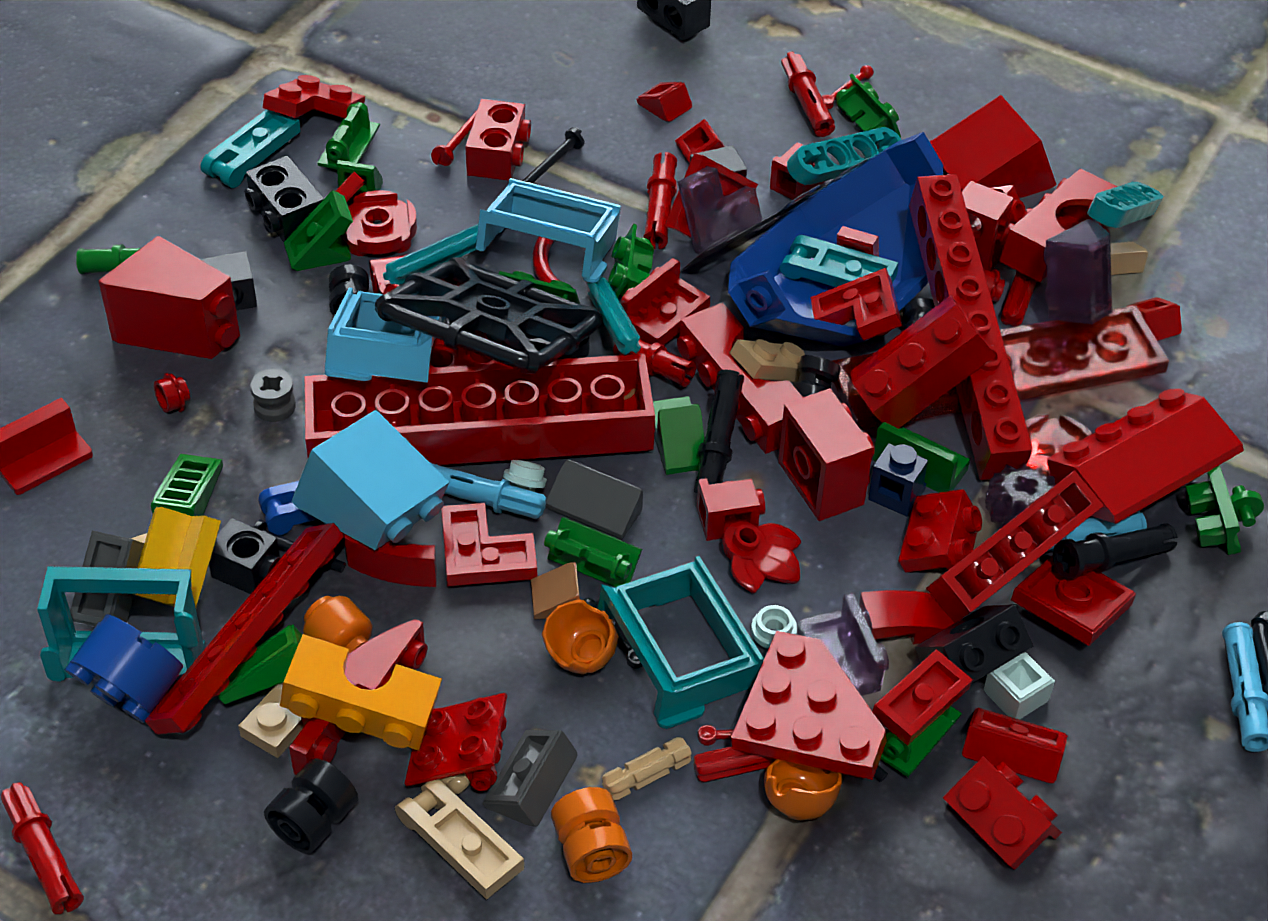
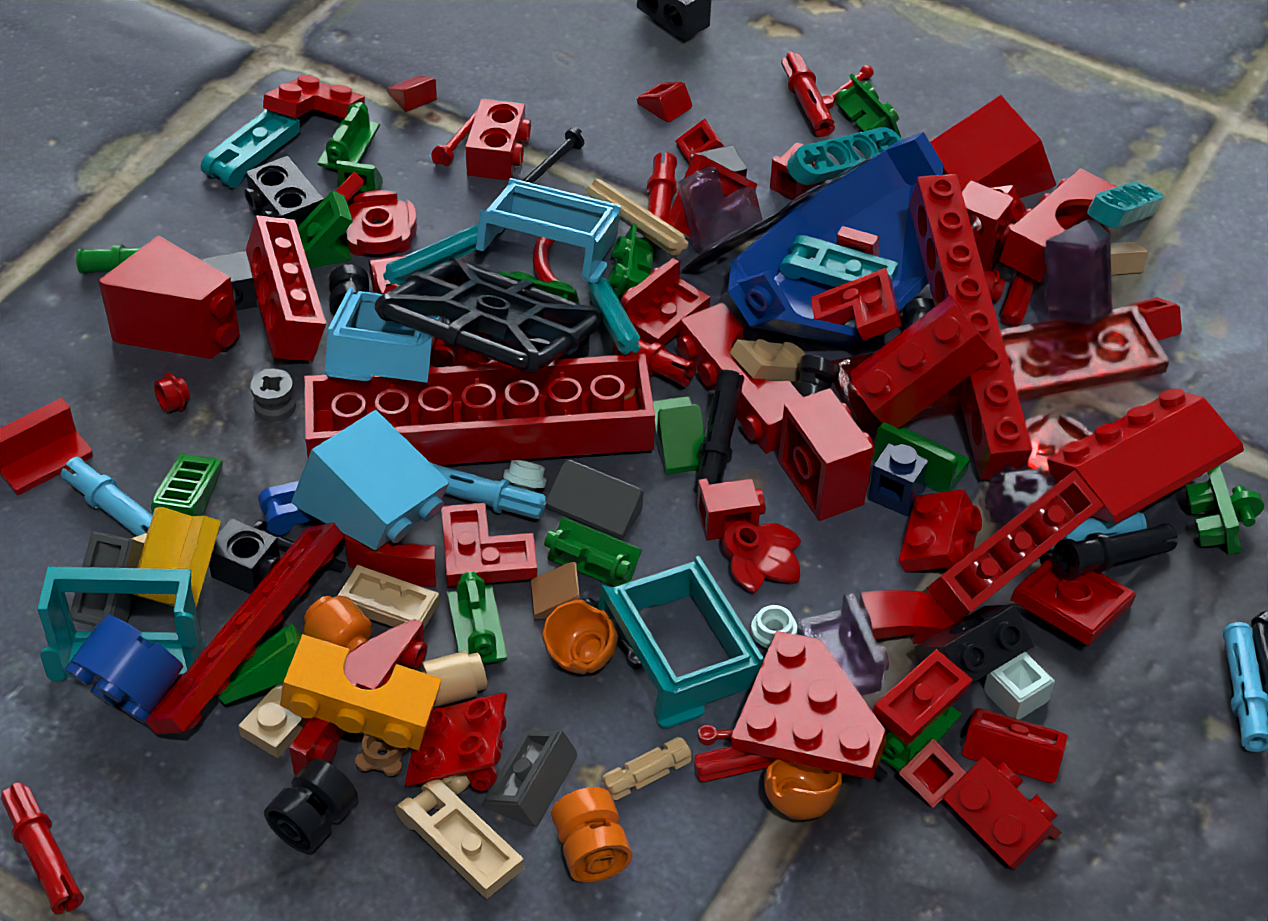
(103, 493): none -> medium azure pin
(285, 289): none -> red brick
(370, 759): none -> medium nougat plate
(389, 598): none -> tan plate
(414, 92): none -> red slope
(460, 675): none -> tan brick
(476, 619): none -> green hinge
(647, 223): none -> tan axle
(932, 772): none -> red slope

